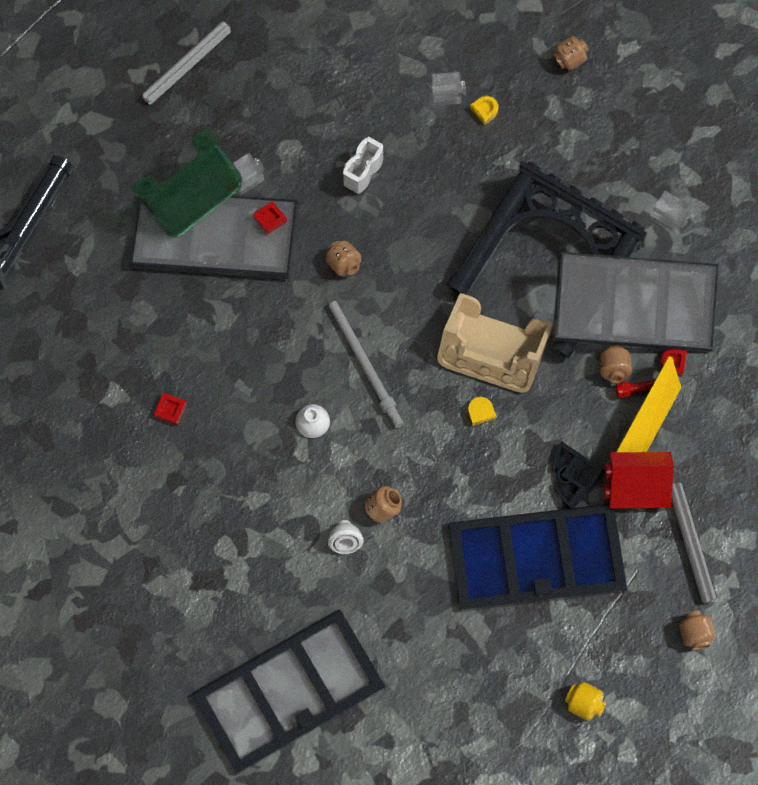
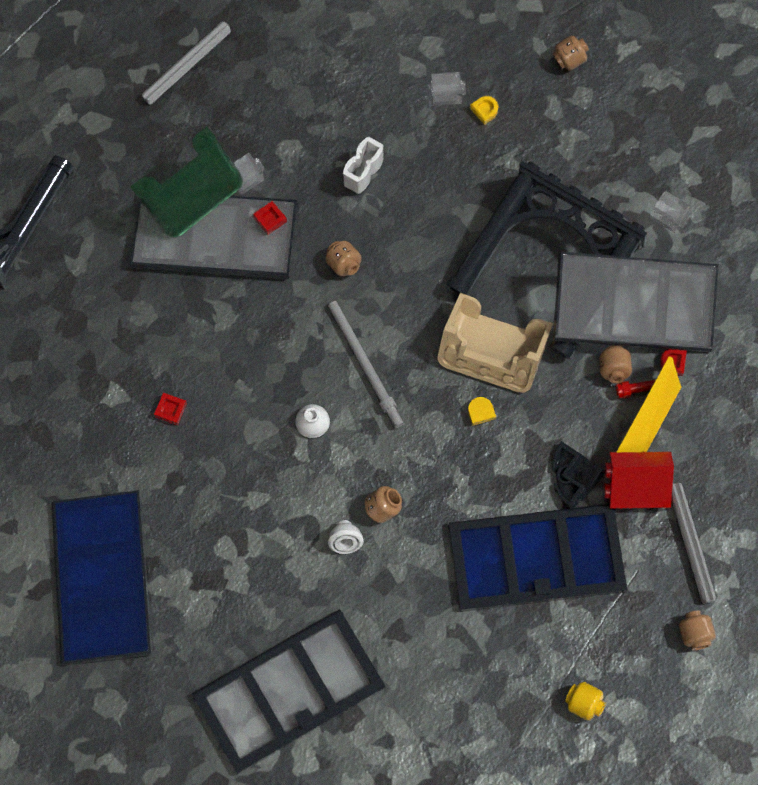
(101, 578): none -> clear blue door

